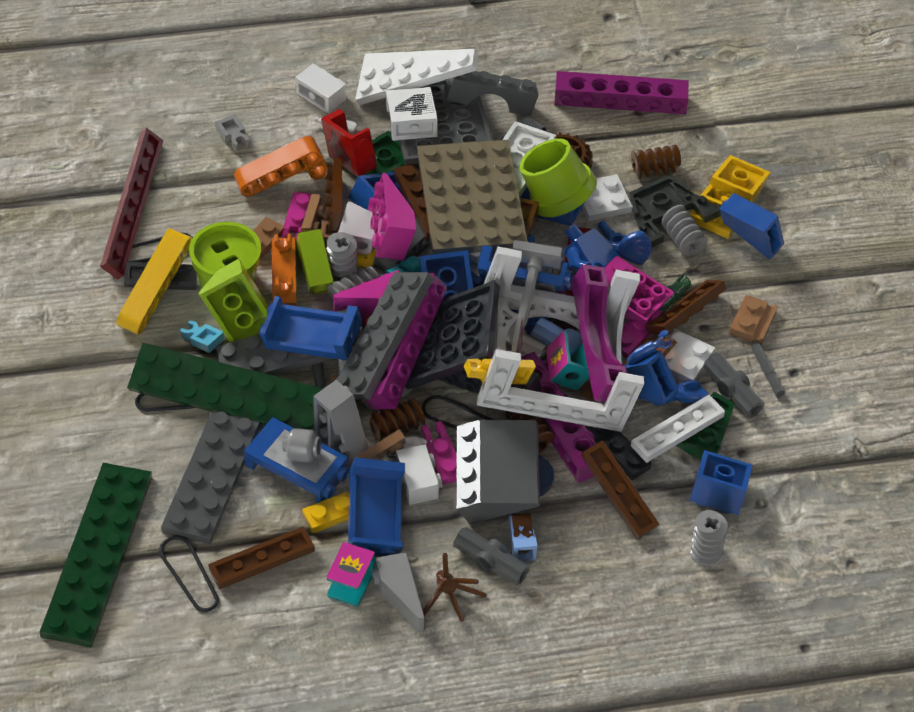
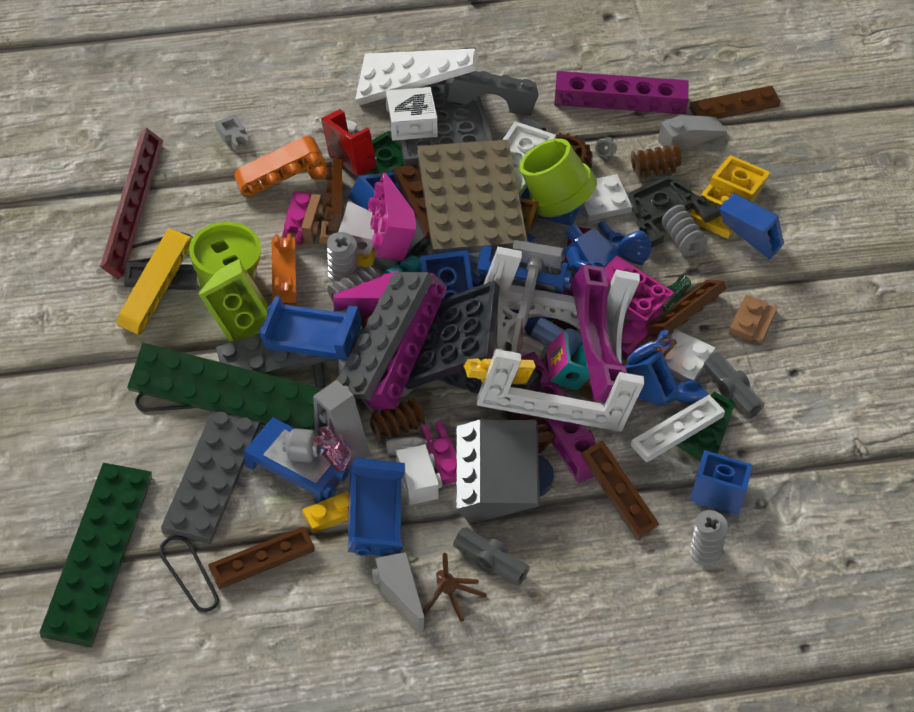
(204, 338): medium azure plate -> none
(266, 231): medium nougat plate -> none
(313, 261): lime slope -> none
(320, 88): white brick -> none
(336, 450): none -> clear pink plate
(350, 574): piece -> none
(384, 447): medium nougat plate -> none
(452, 402): black piece -> none
(522, 536): light blue leg -> none
(600, 147): none -> light grey plate
(621, 448): black plate -> none
(689, 131): none -> light grey slope
(736, 103): none -> reddish brown plate
(768, 370): dark grey piece -> none

